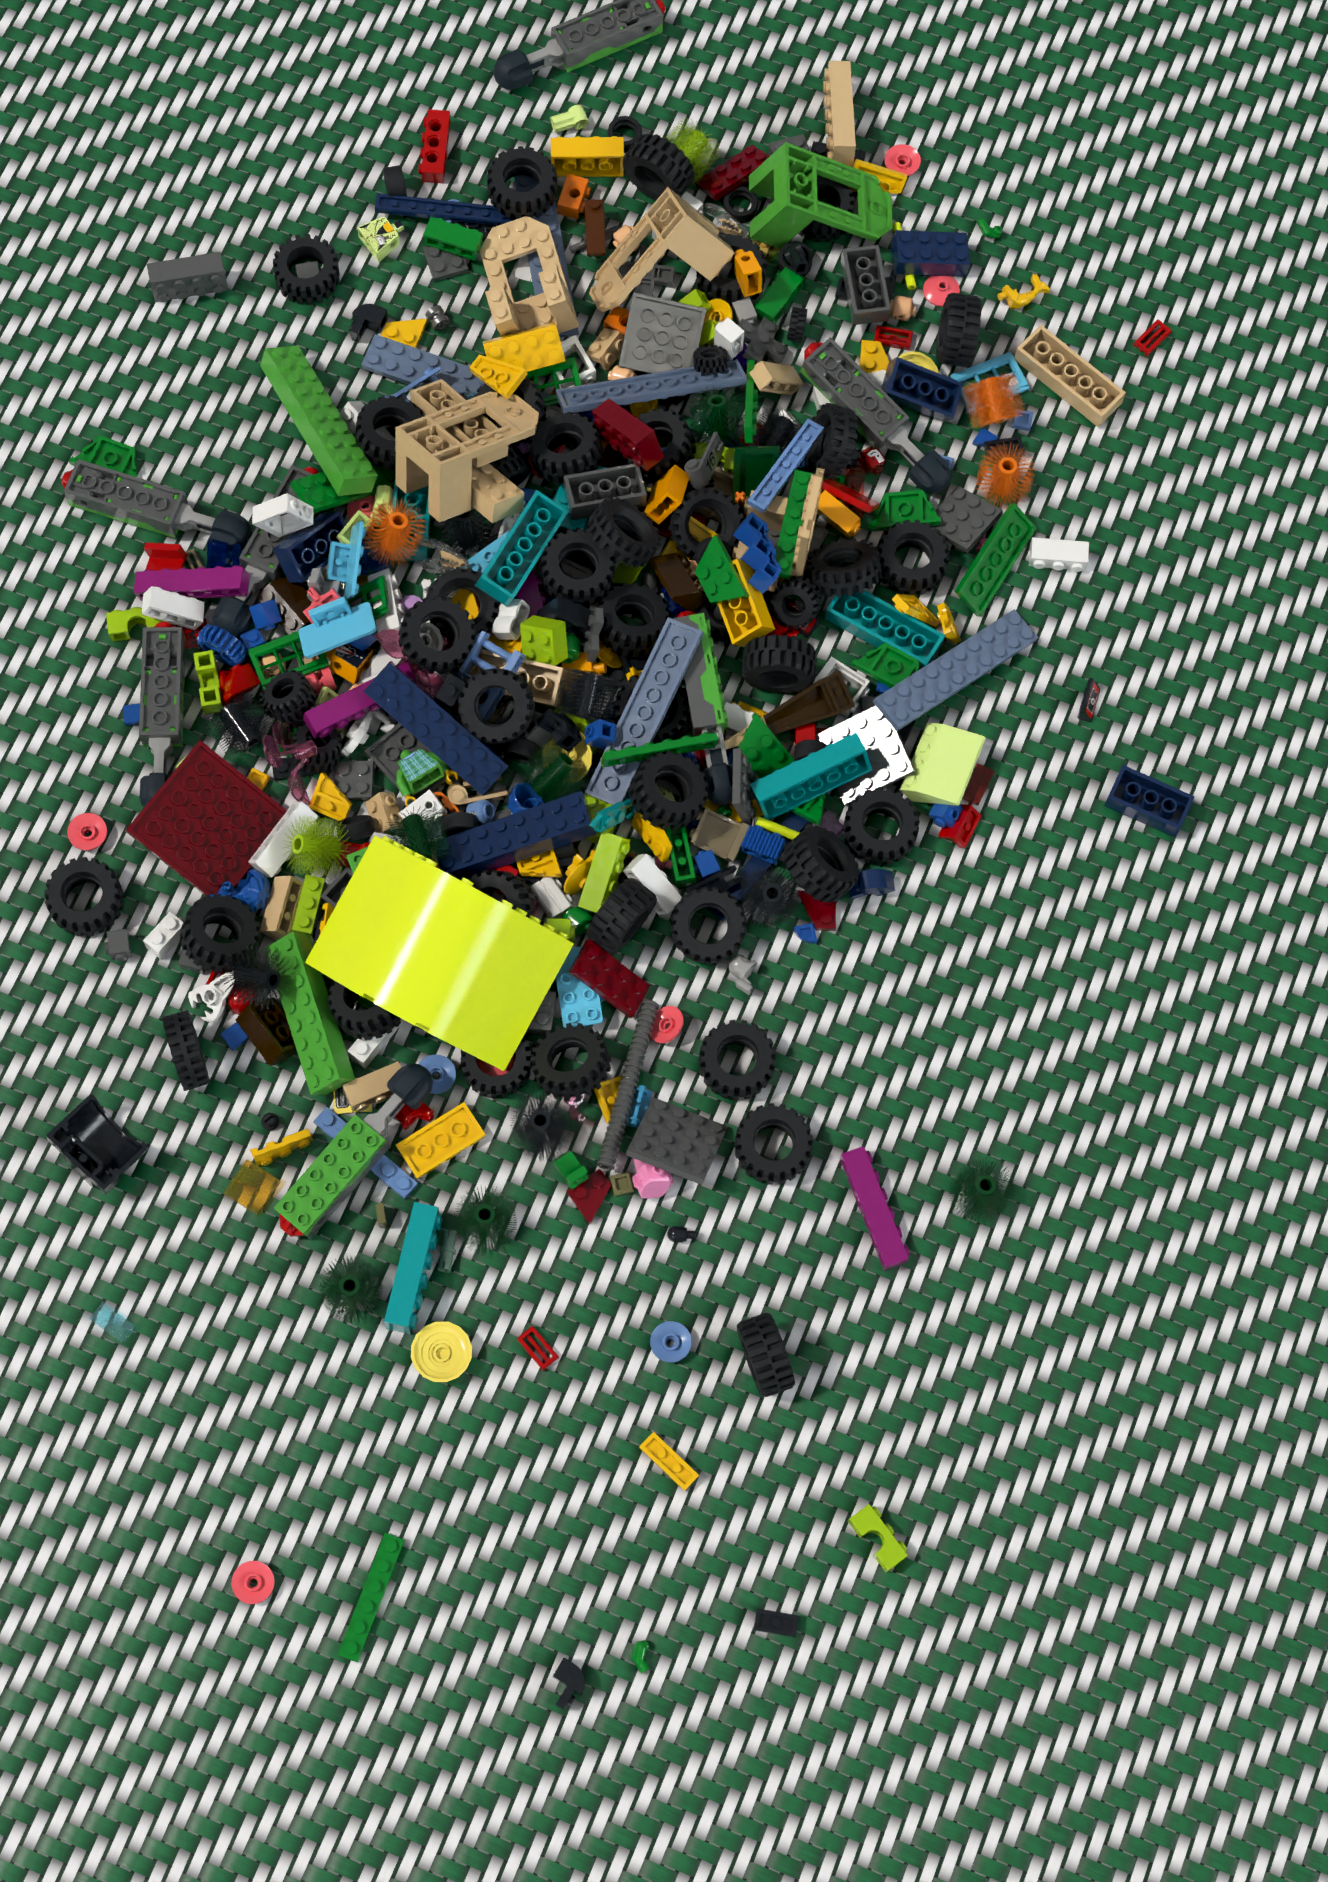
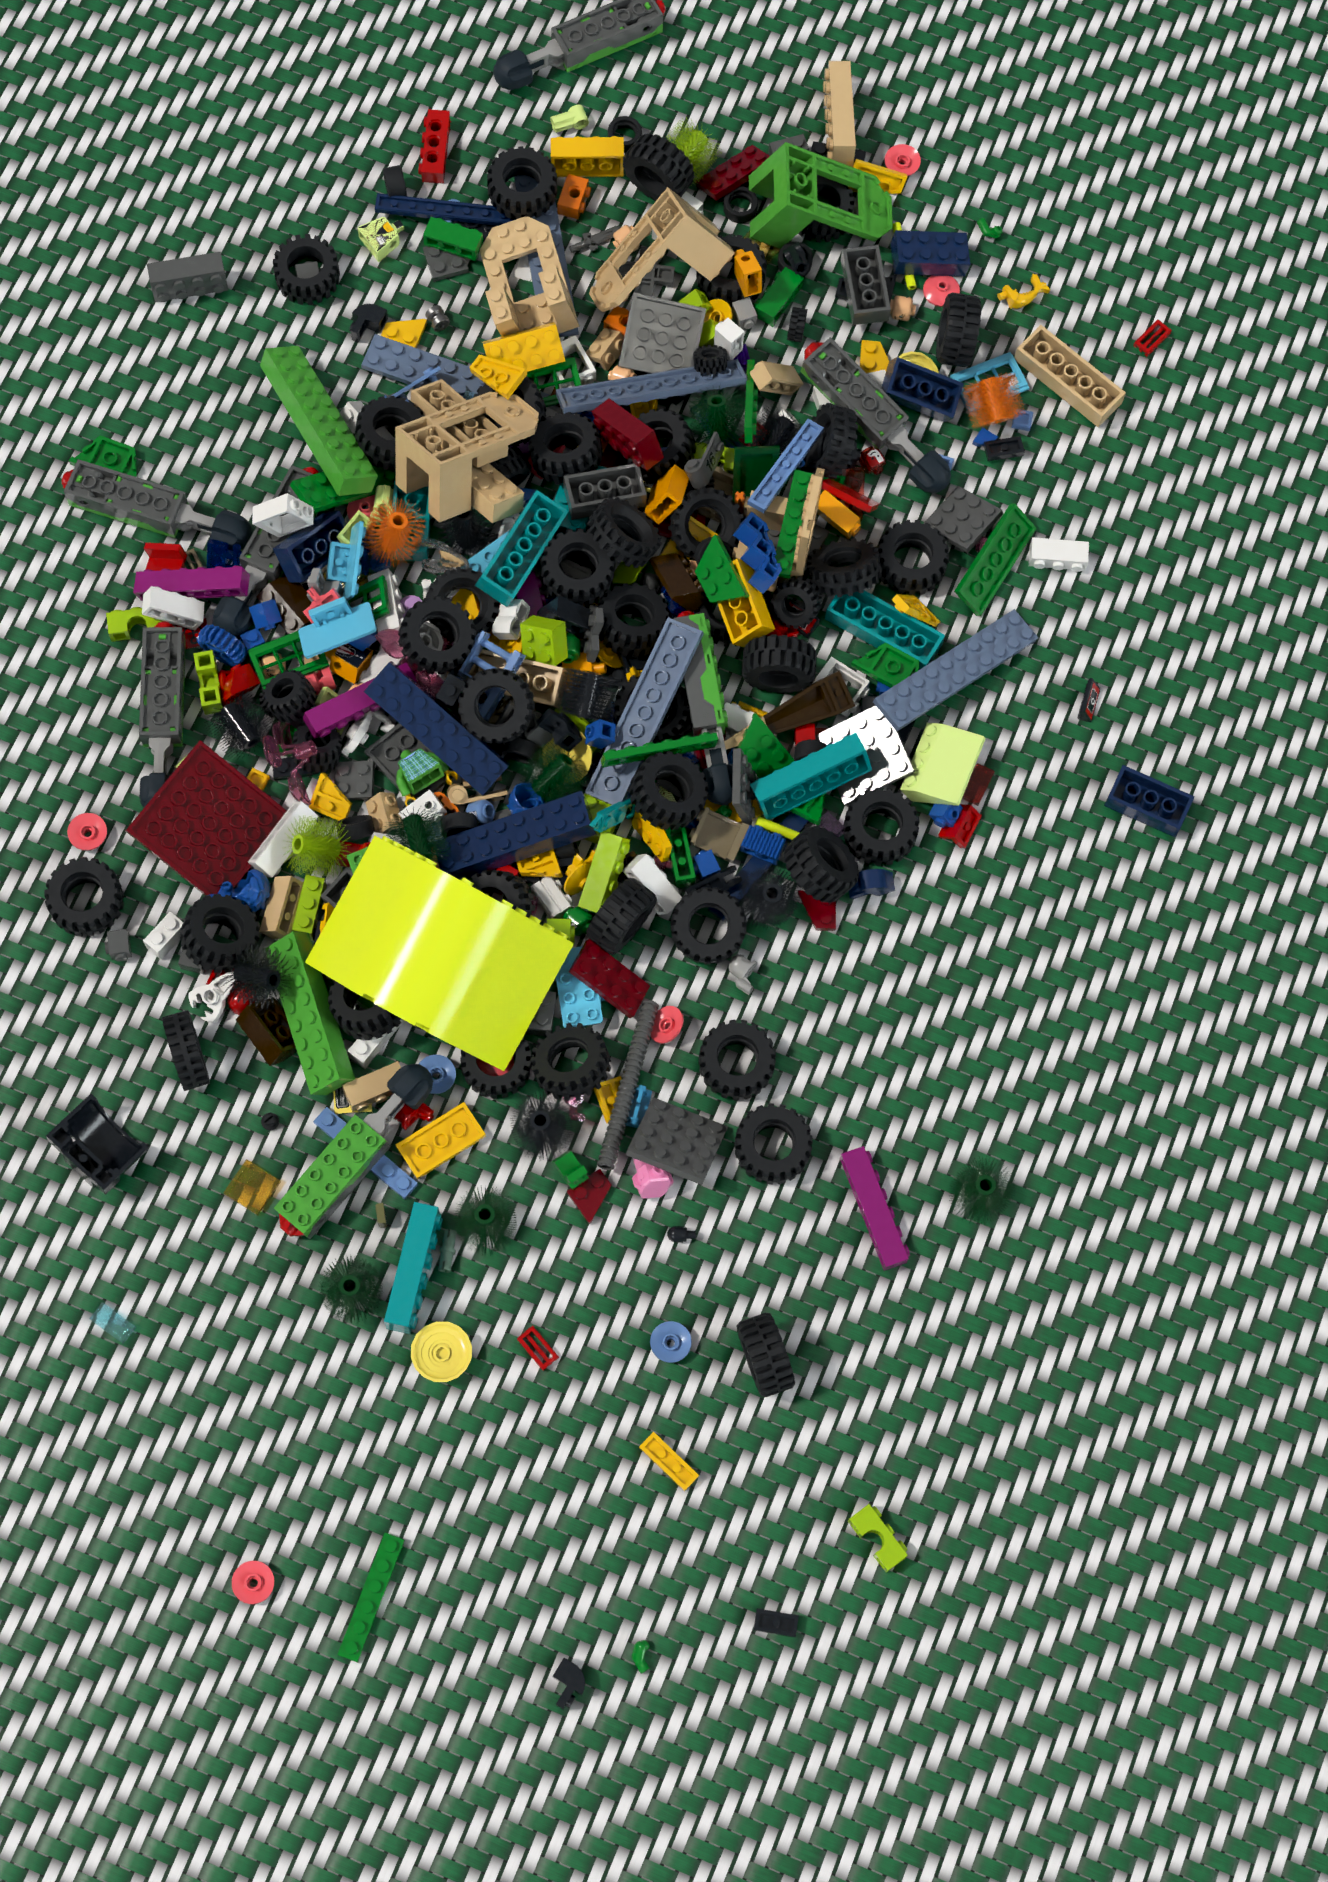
(131, 714): blue tile -> none
(234, 1036): blue tile -> none
(274, 1149): yellow wing -> none
(594, 227): reddish brown slope -> none
(621, 1184): olive tile -> none
(725, 222): clear animal -> none
(761, 341): dark grey plate -> none
(806, 933): blue tile -> none
(892, 340): red tile -> none
(903, 506): green wing -> none
(948, 624): yellow wing -> none
(1004, 476): orange piece -> none

